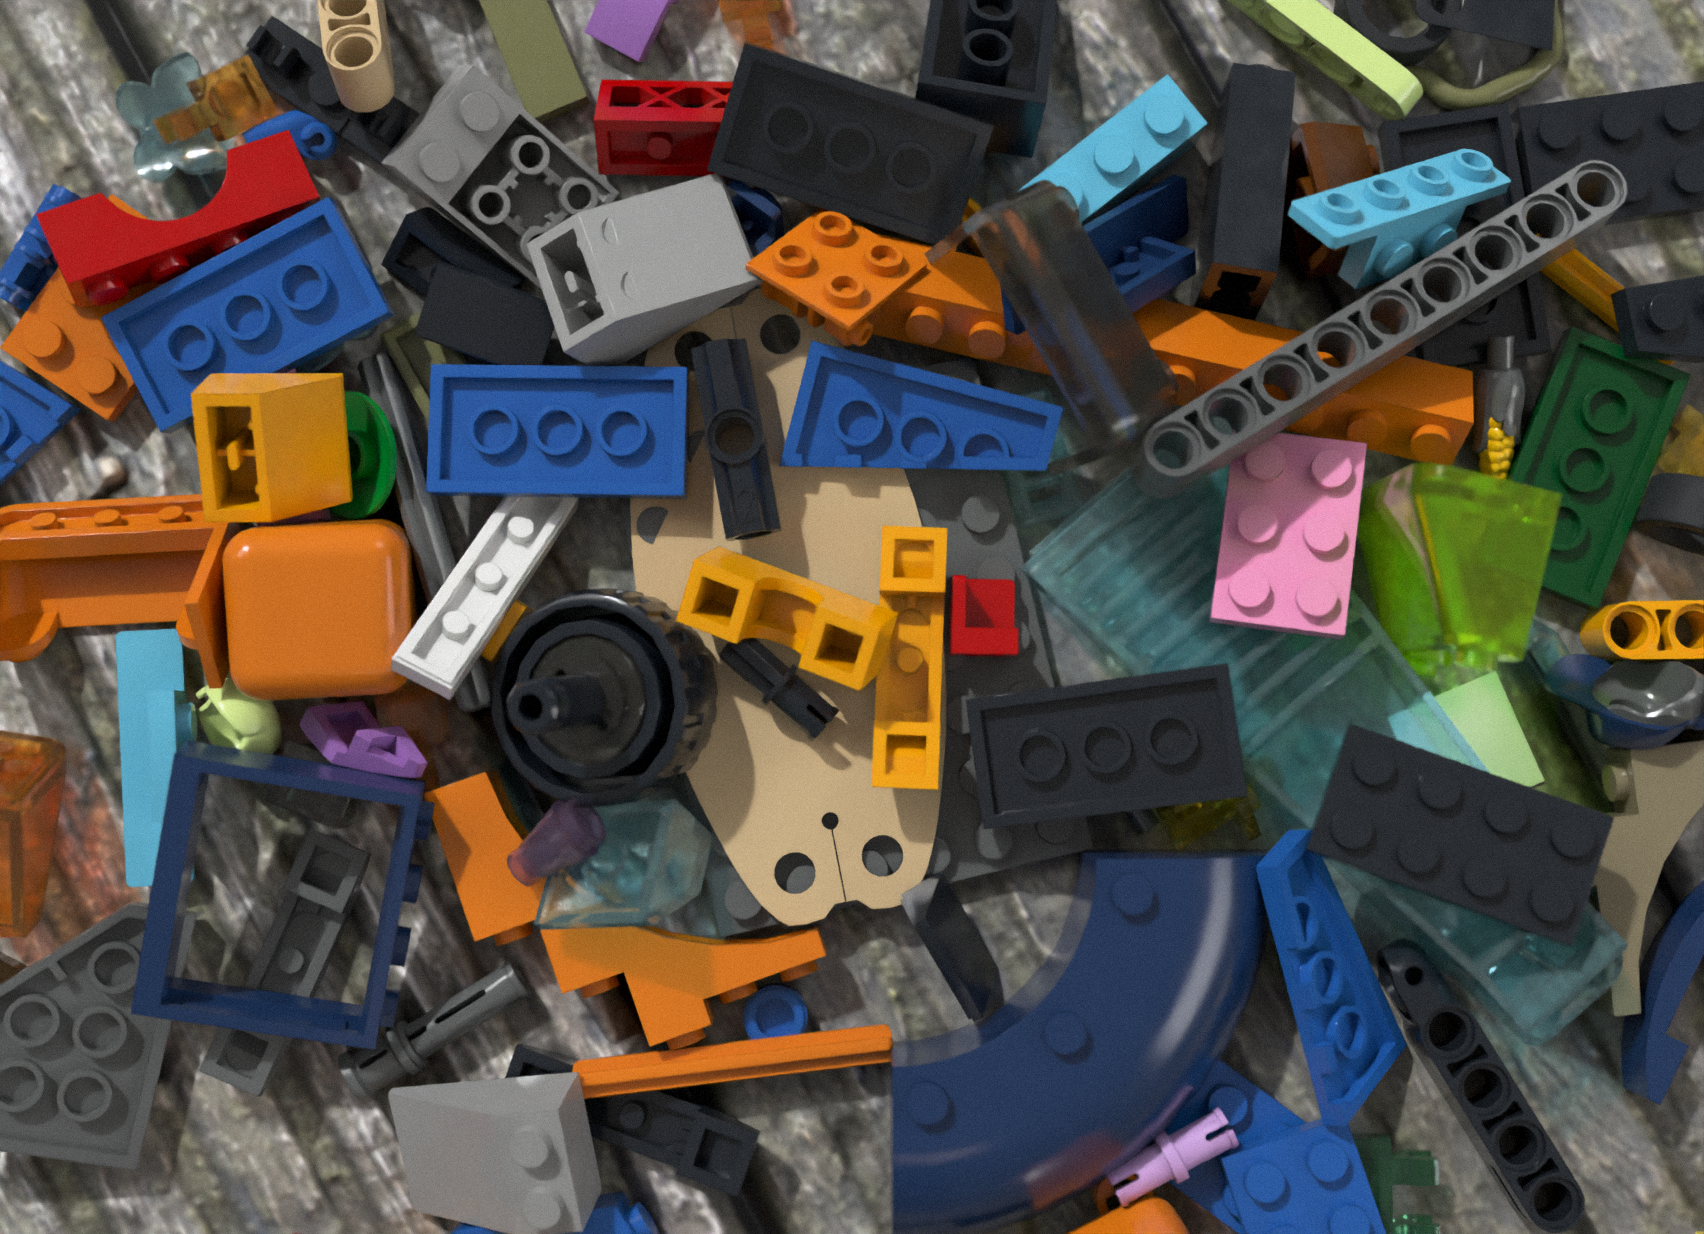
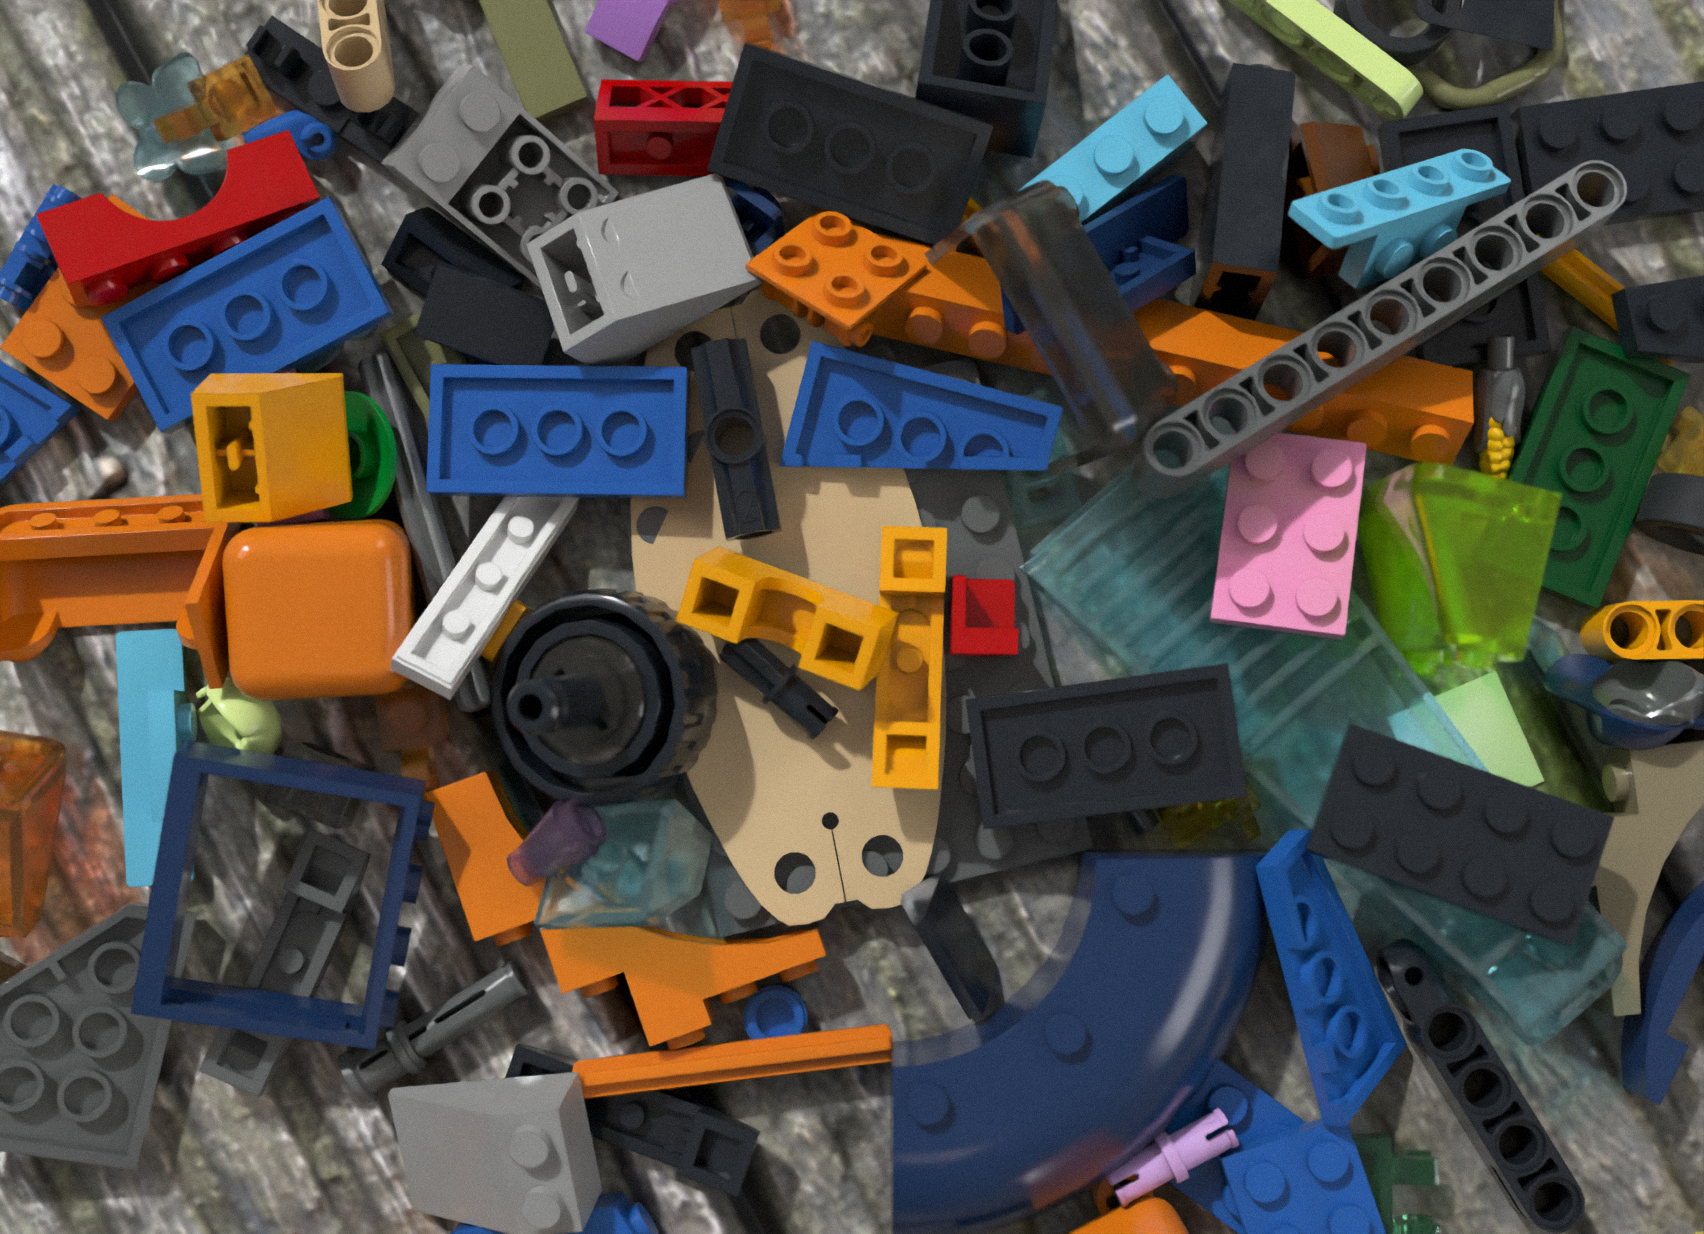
(354, 739): medium lavender slope -> none

